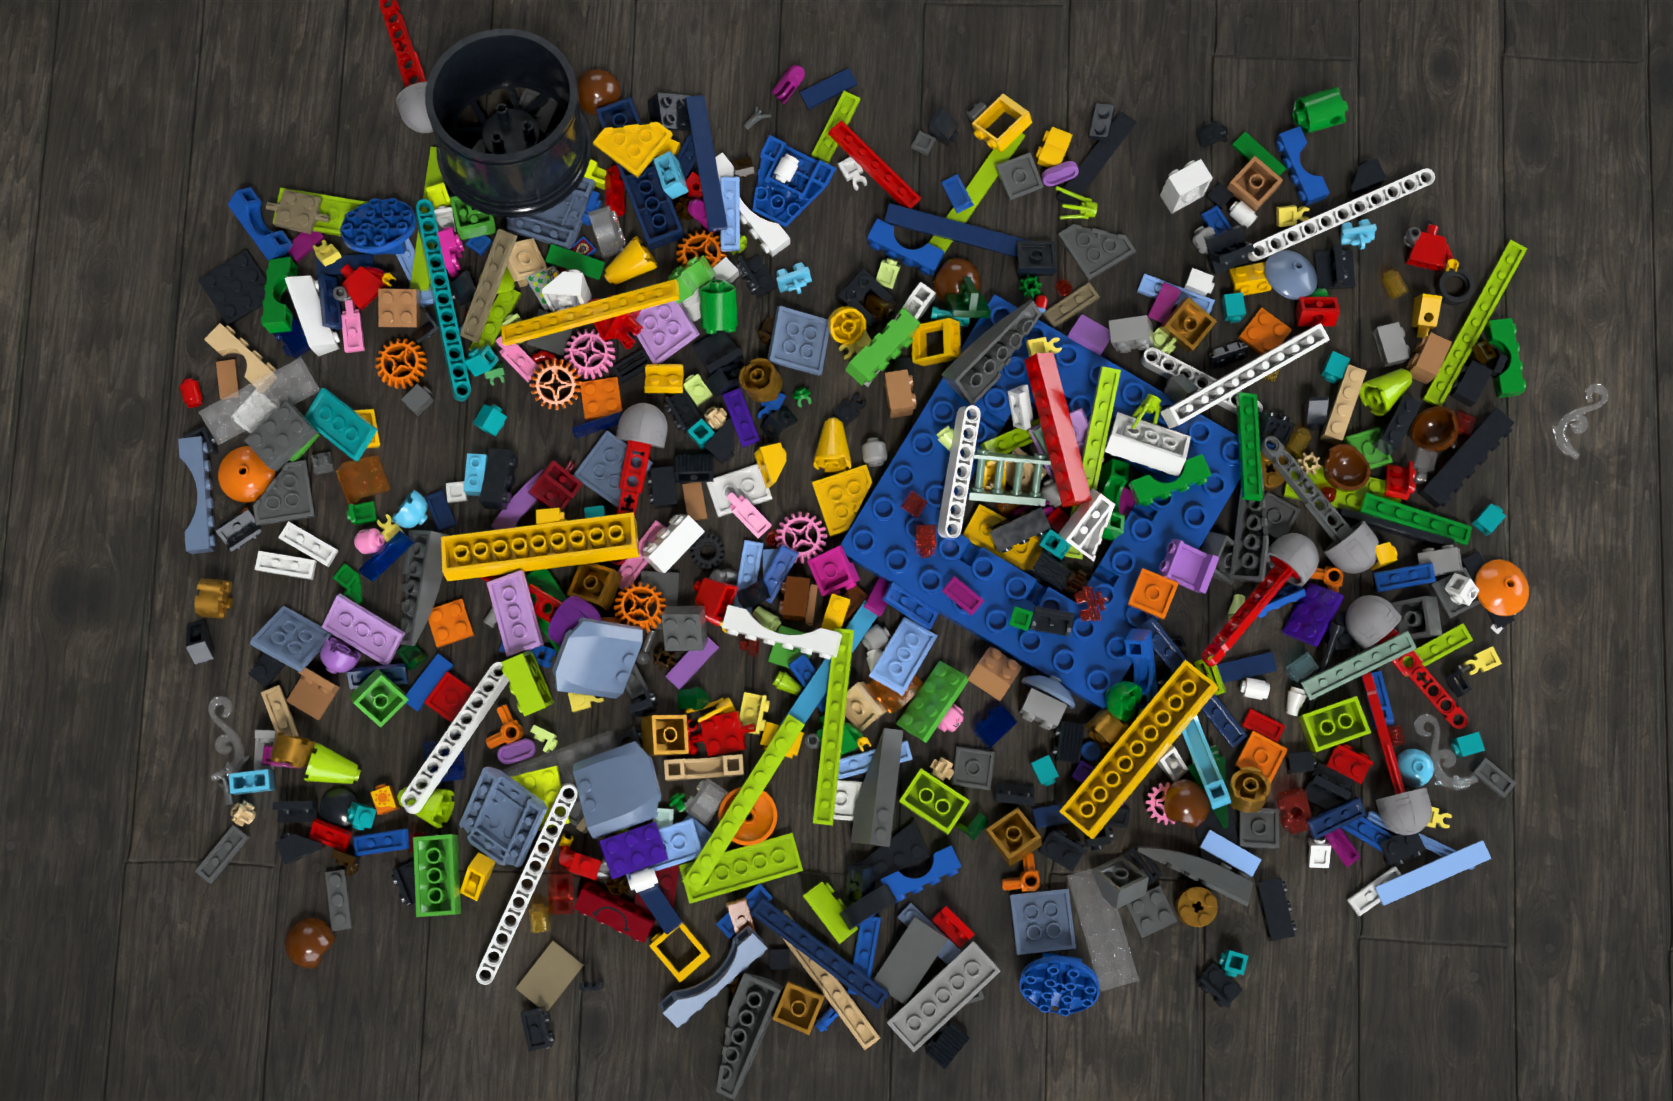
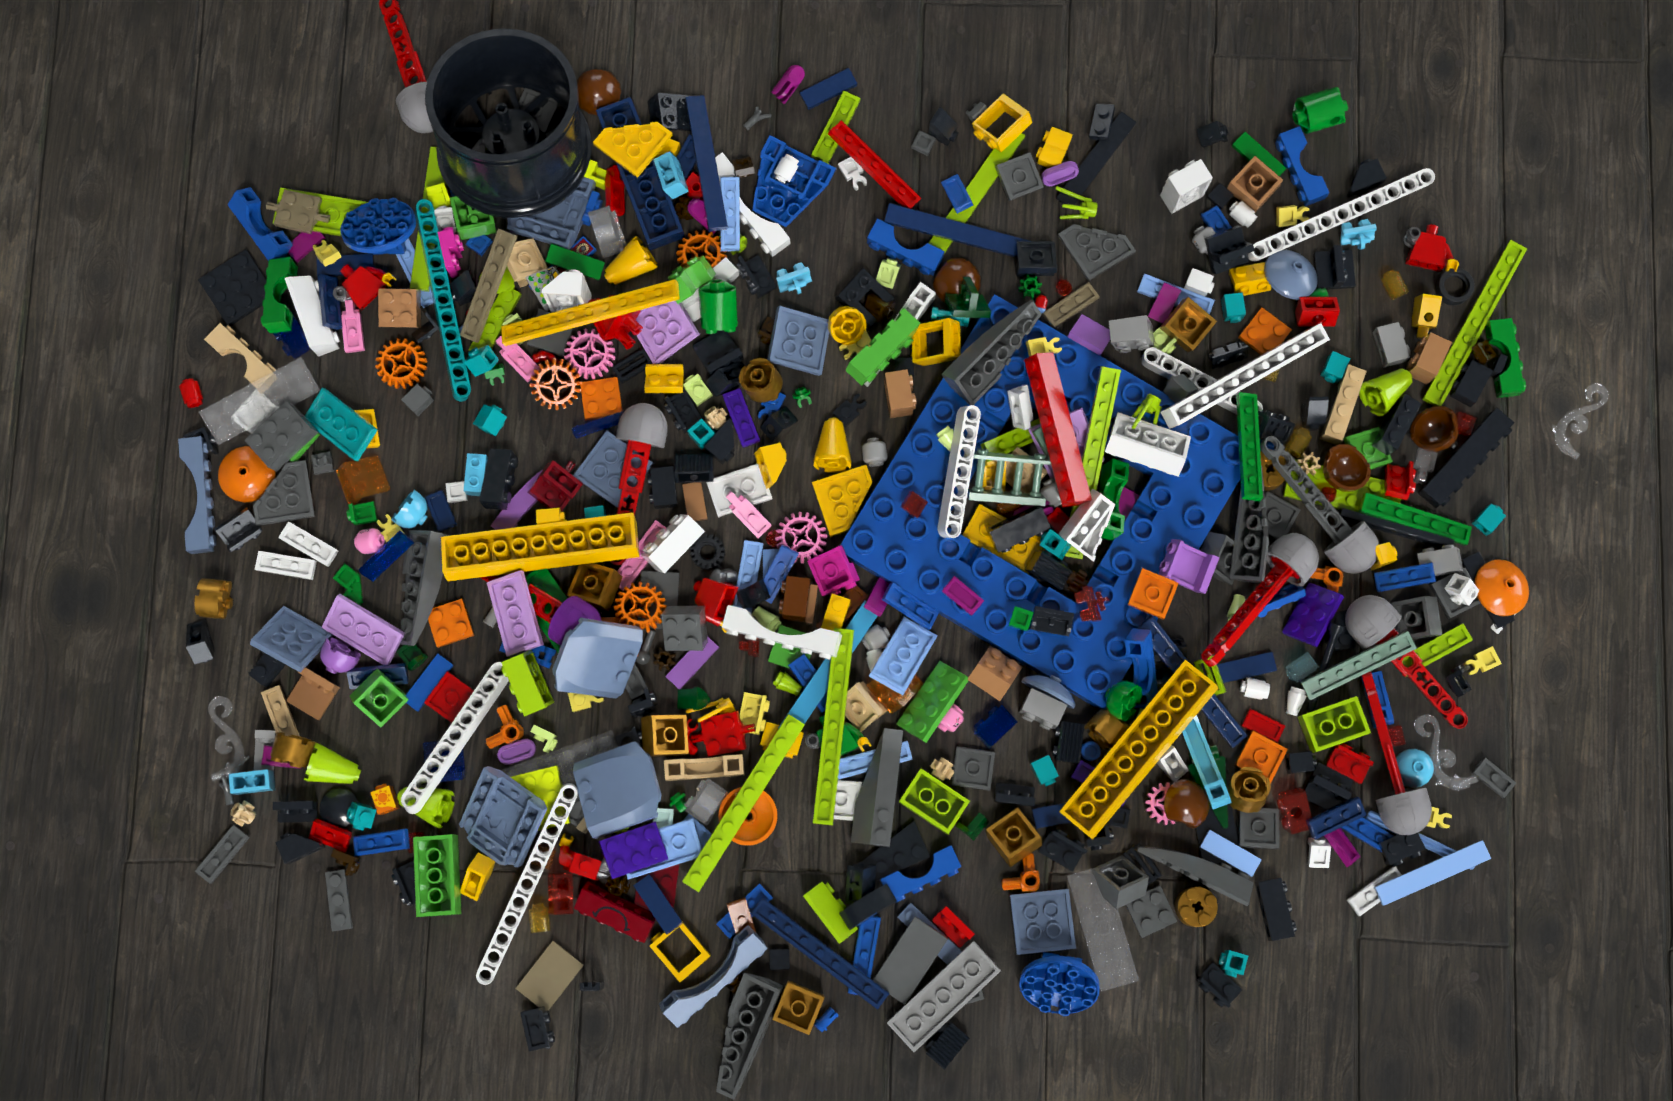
(227, 377): medium nougat tile -> none
(308, 942): reddish brown cylinder -> none
(642, 879): white brick -> none
(748, 867): lime plate -> none
(838, 998): tan tile -> none
(925, 540): clear red brick -> none
(1147, 489): green arch -> none
(1467, 745): teal brick -> none

